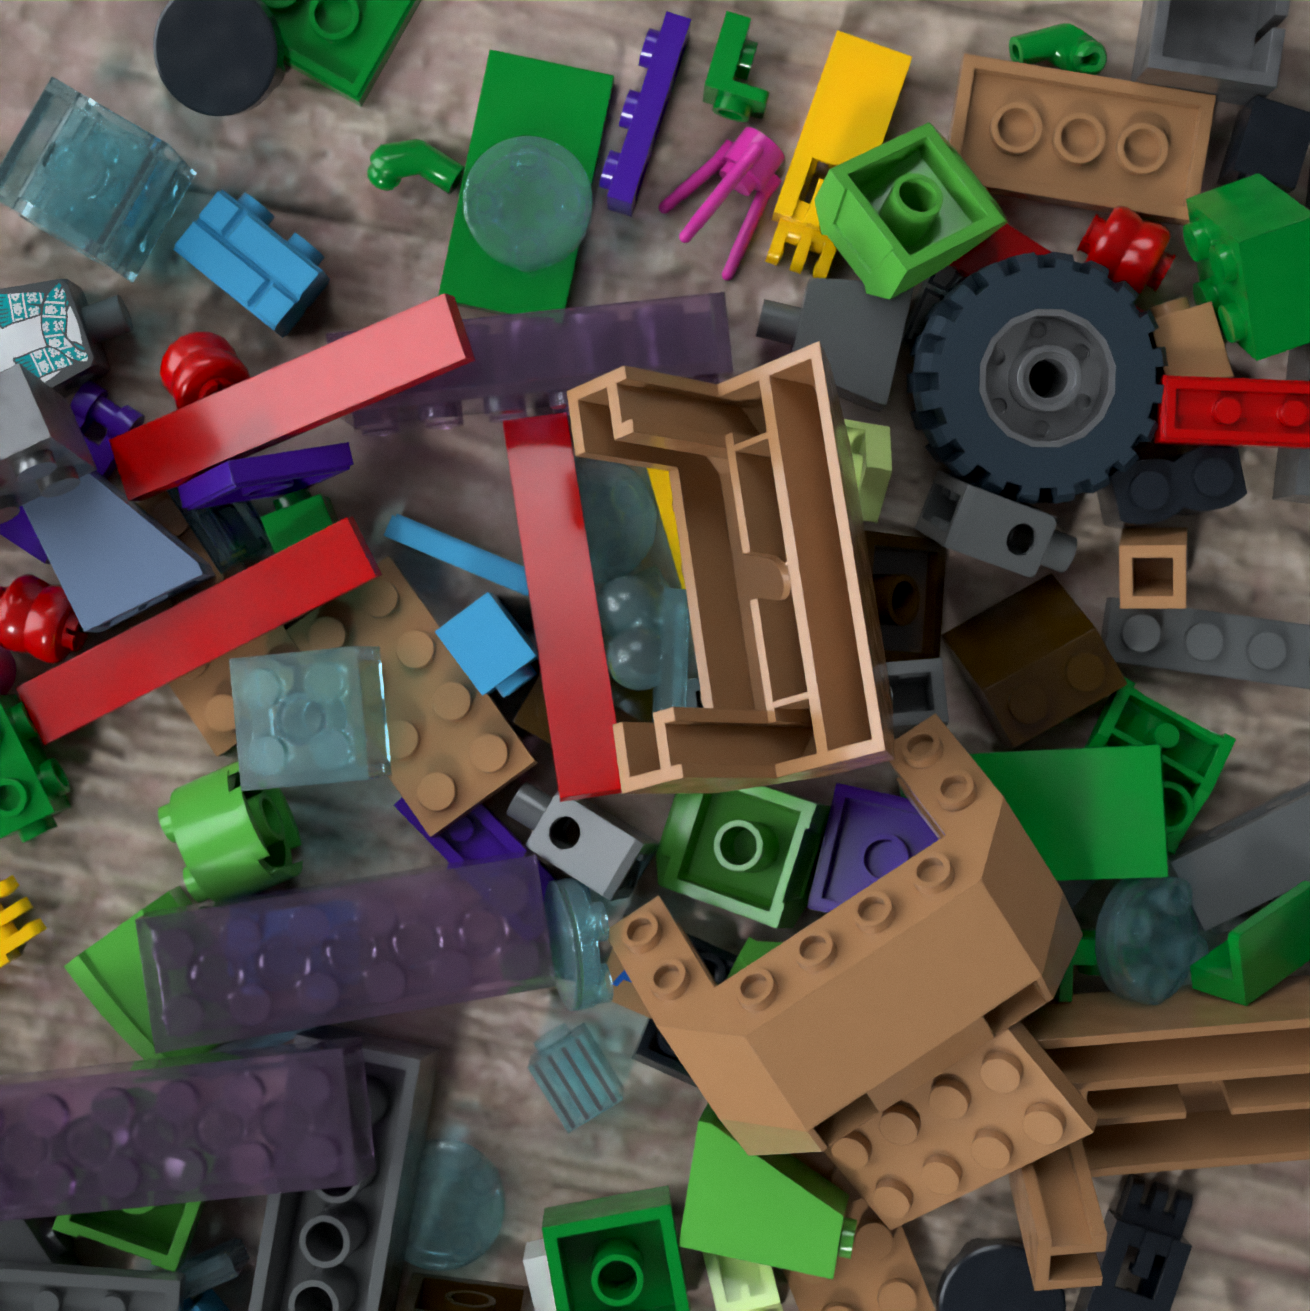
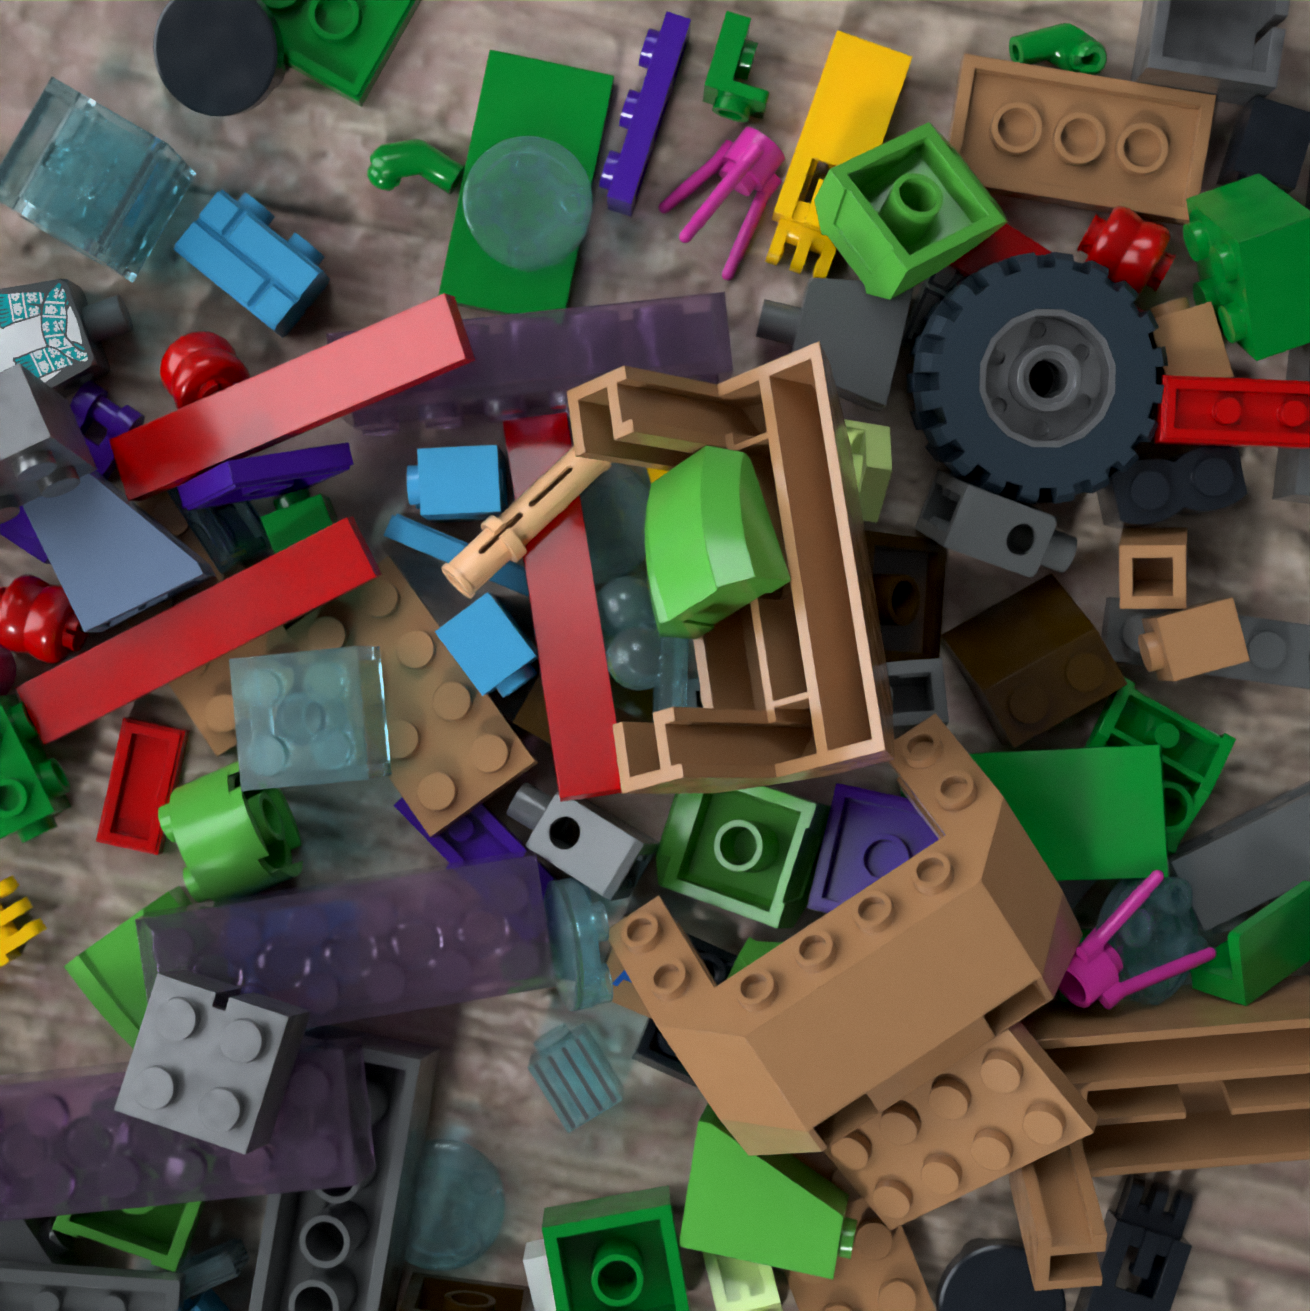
(140, 782): none -> red tile
(212, 1066): none -> flat silver piece
(458, 483): none -> dark azure brick
(507, 534): none -> light nougat pin
(708, 543): none -> bright green slope
(1096, 963): none -> dark pink plant
(1193, 640): none -> medium nougat brick

